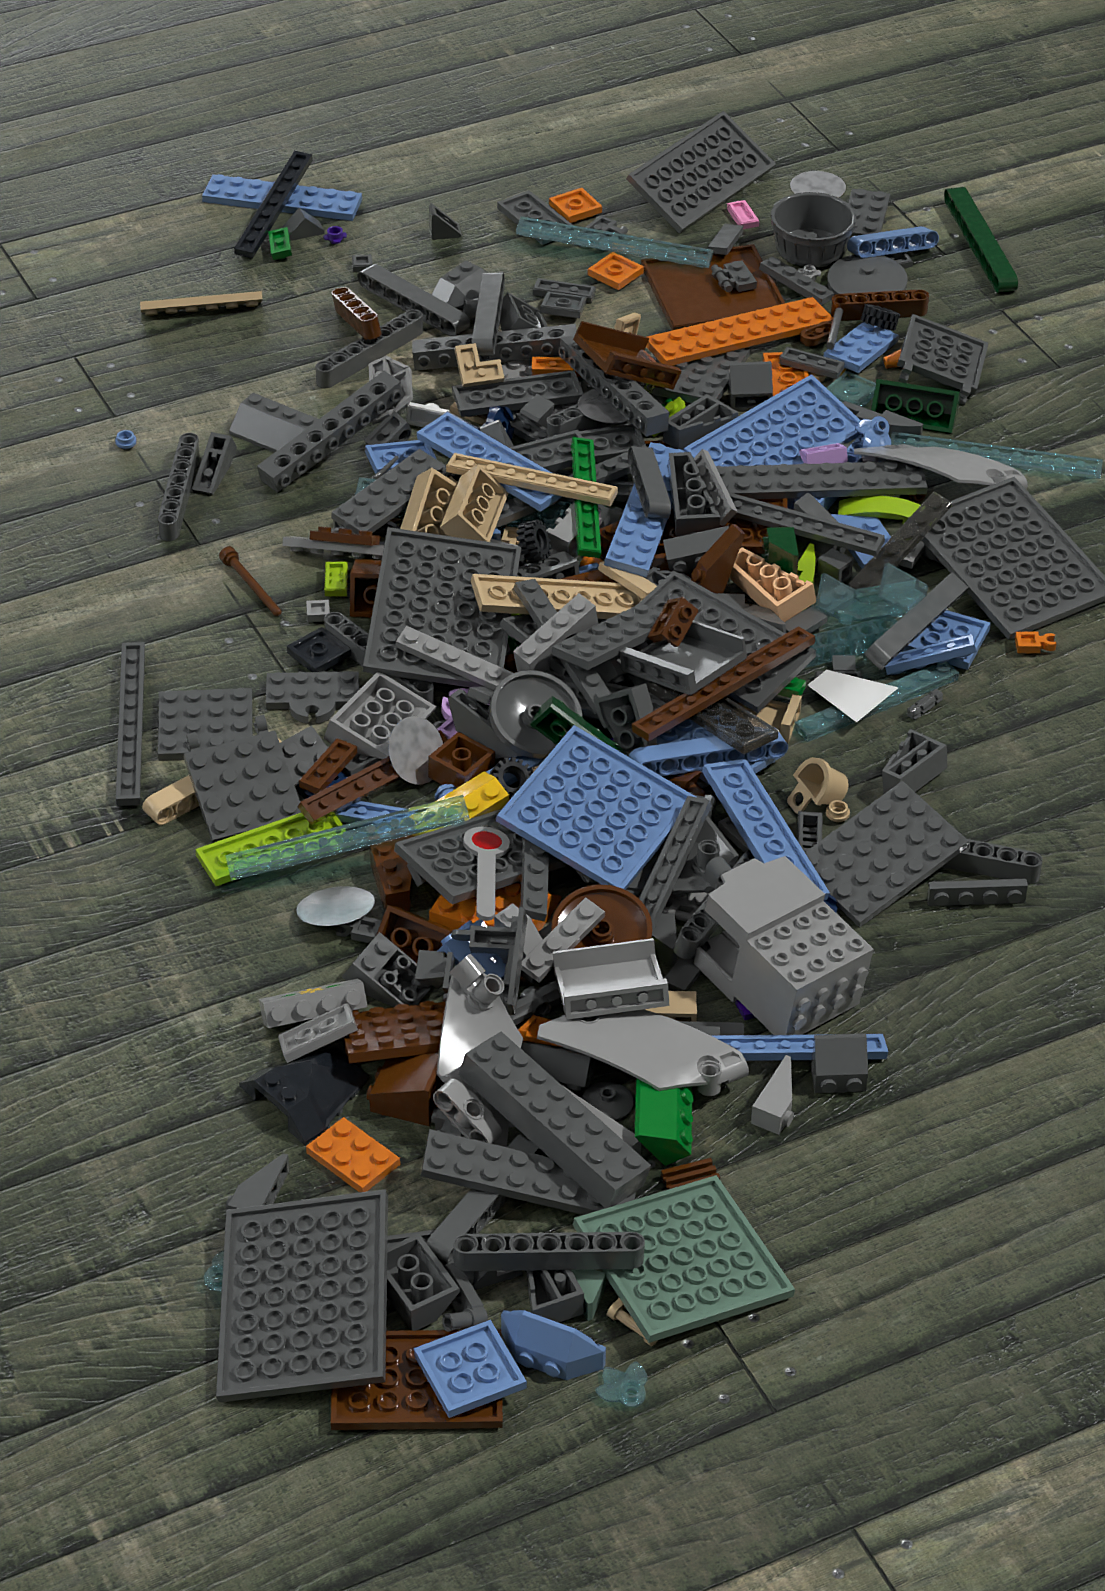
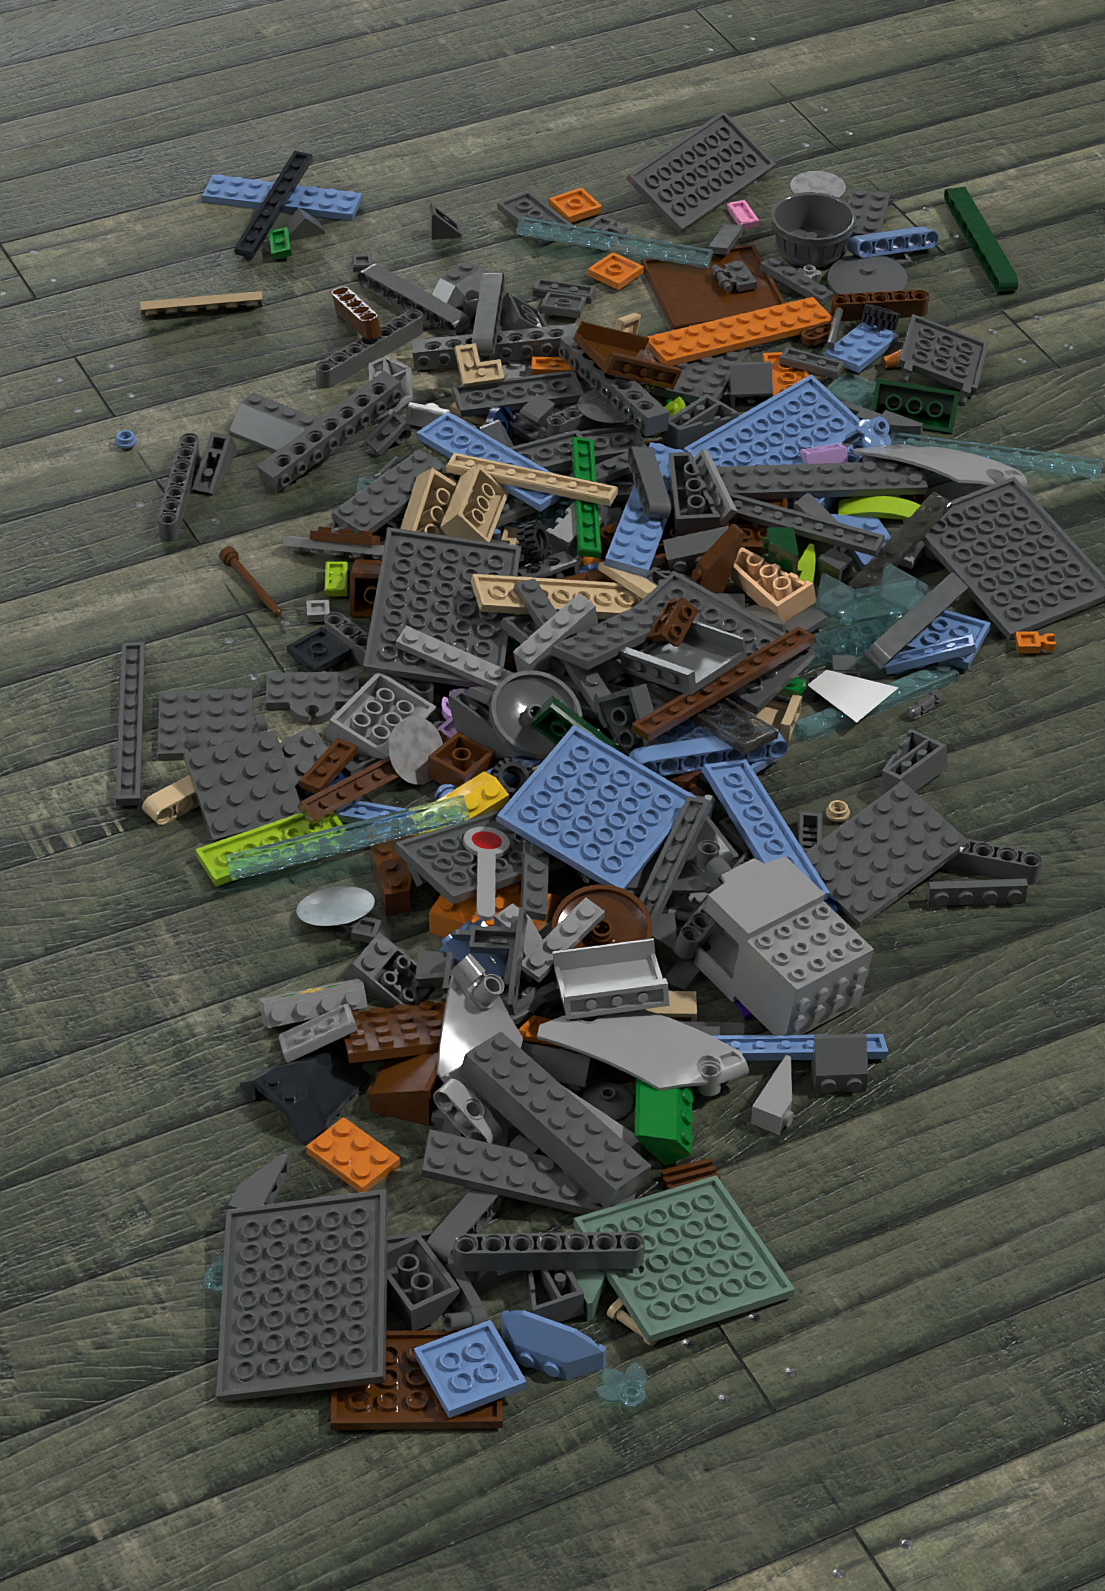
(335, 234): dark purple plate -> none
(381, 454): medium blue plate -> none
(412, 932): reddish brown slope -> none
(817, 783): tan container -> none

